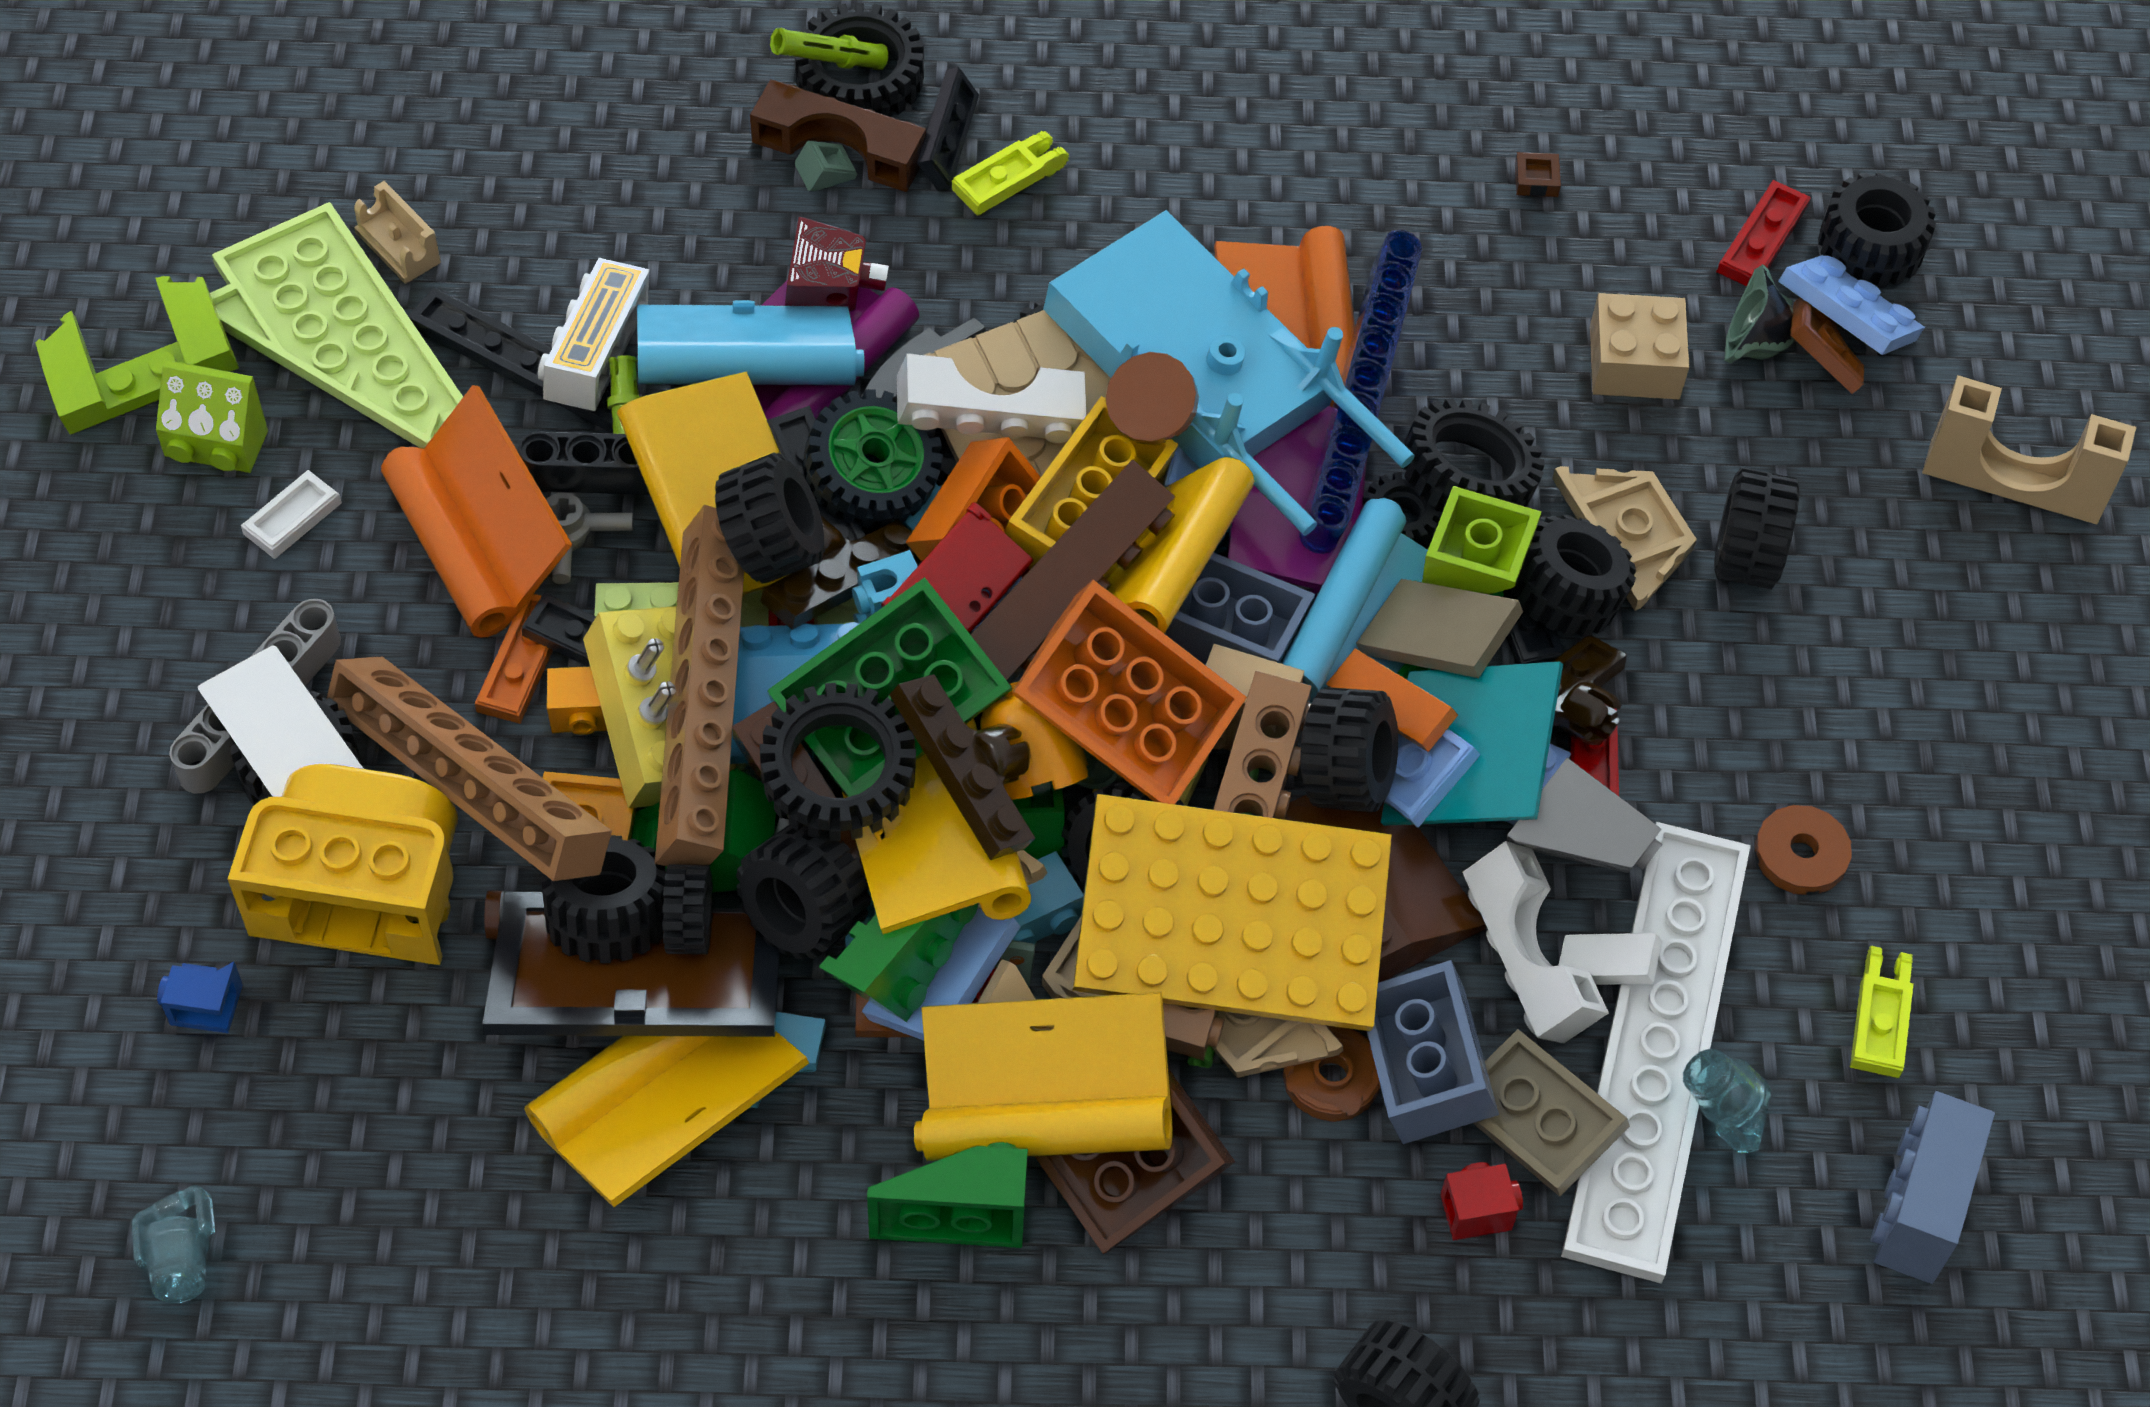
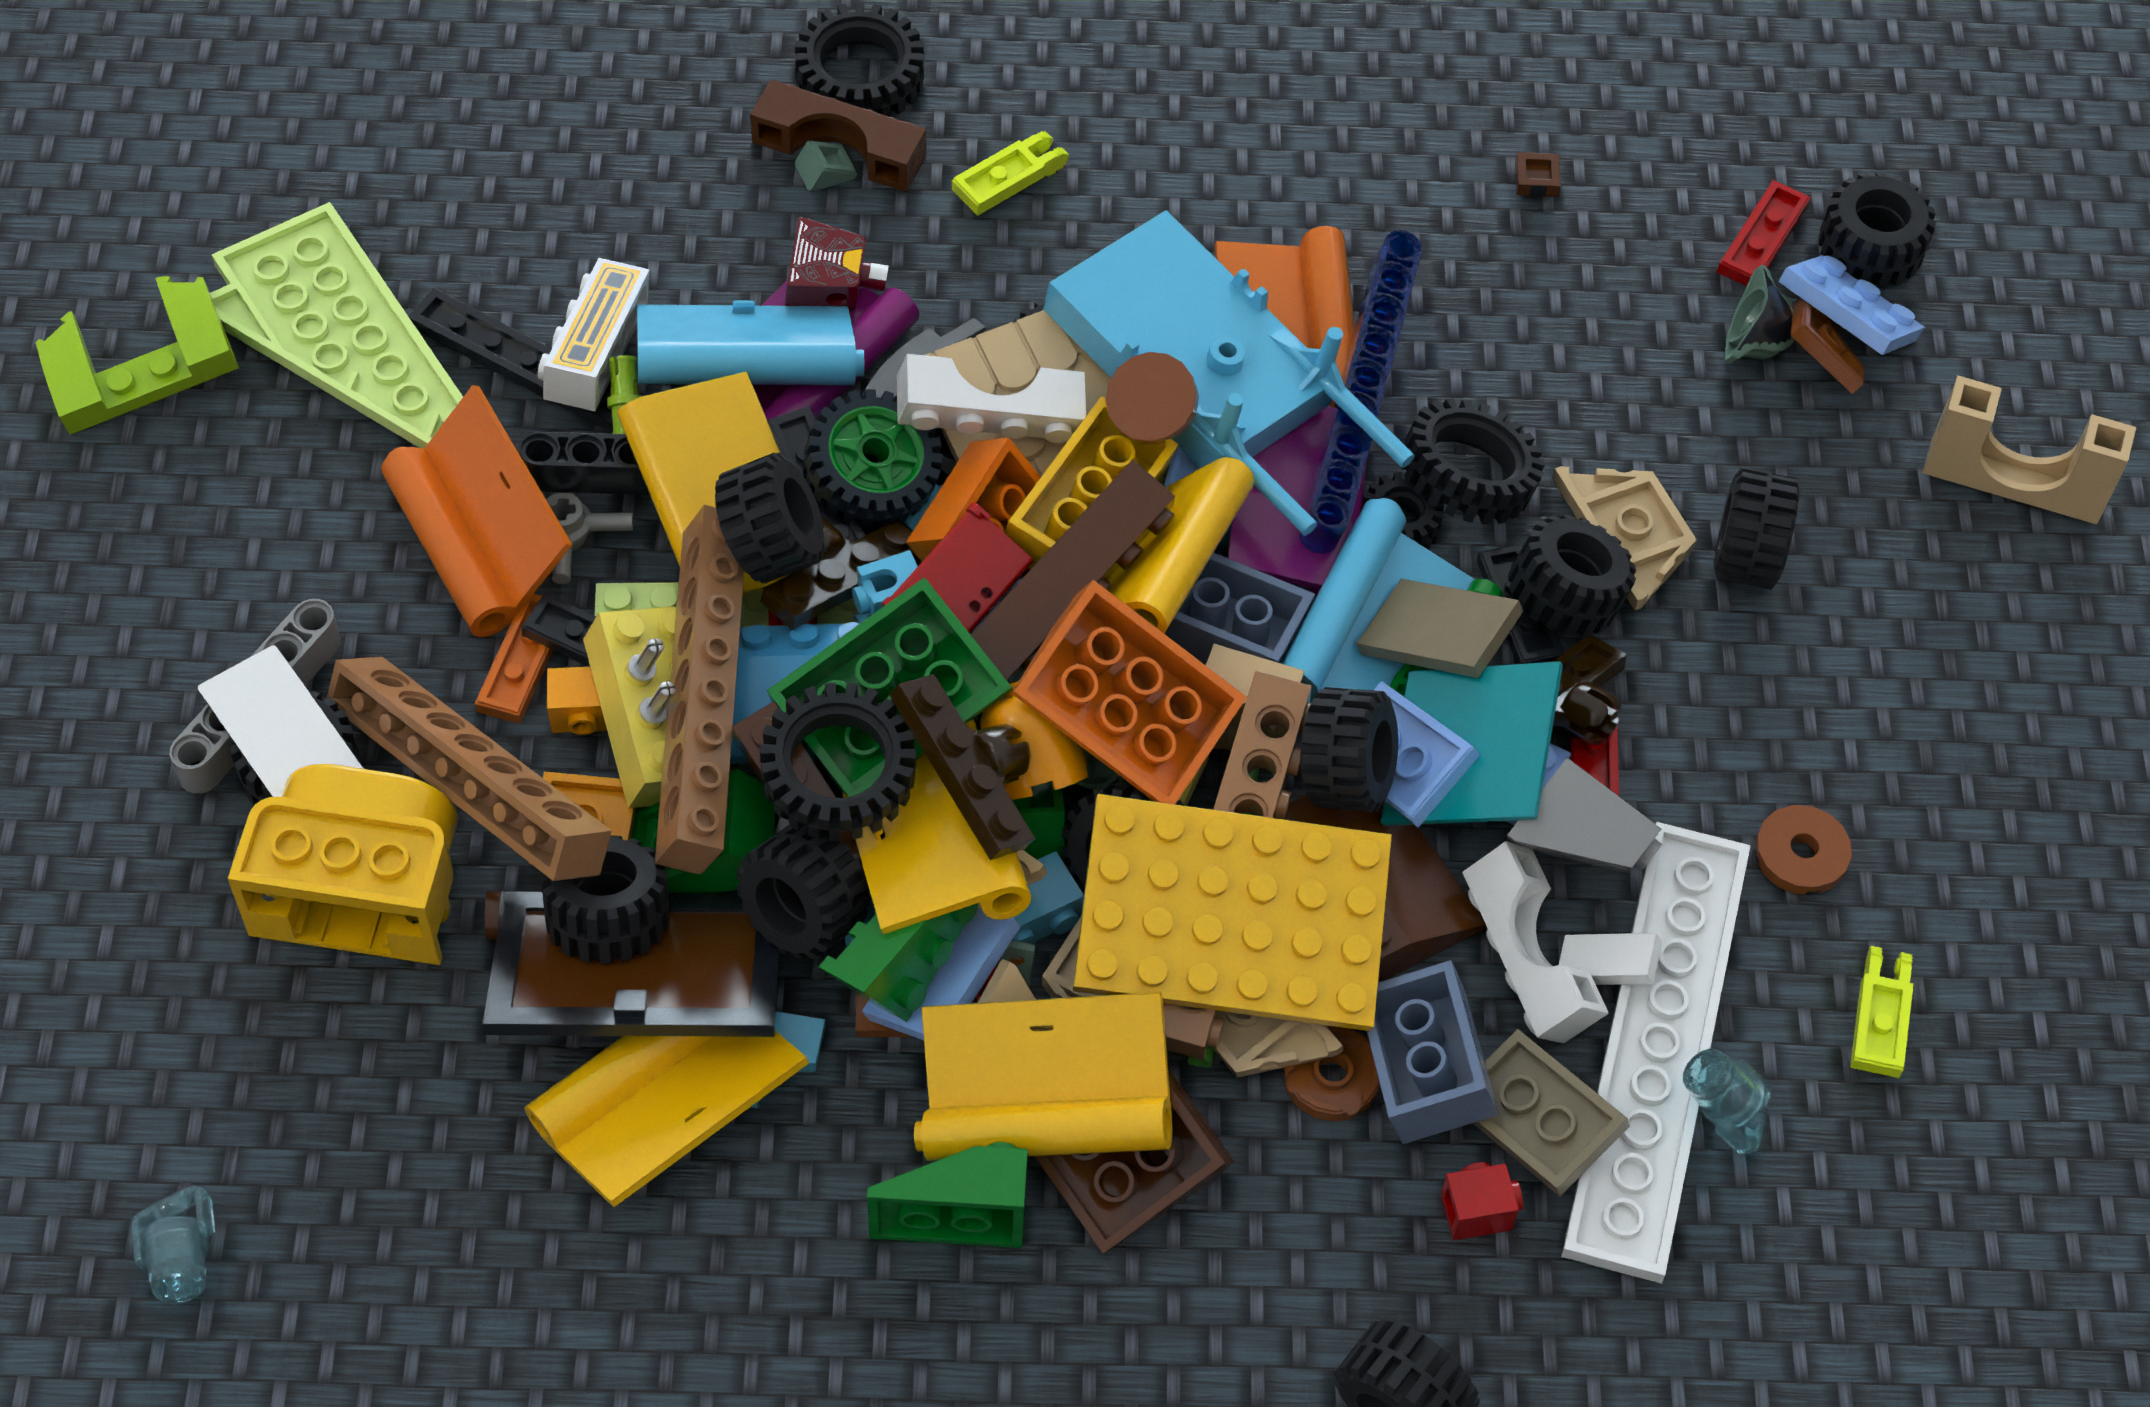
(200, 996): blue window -> none
(209, 417): lime slope -> none
(291, 514): white tile -> none
(397, 234): tan hinge -> none
(687, 909): black tyre -> none
(830, 49): lime pin -> none
(948, 129): black tile -> none
(1417, 712): orange tile -> none
(1479, 543): lime slope -> none
(1639, 346): tan brick -> none
(1931, 1186): sand blue brick -> none

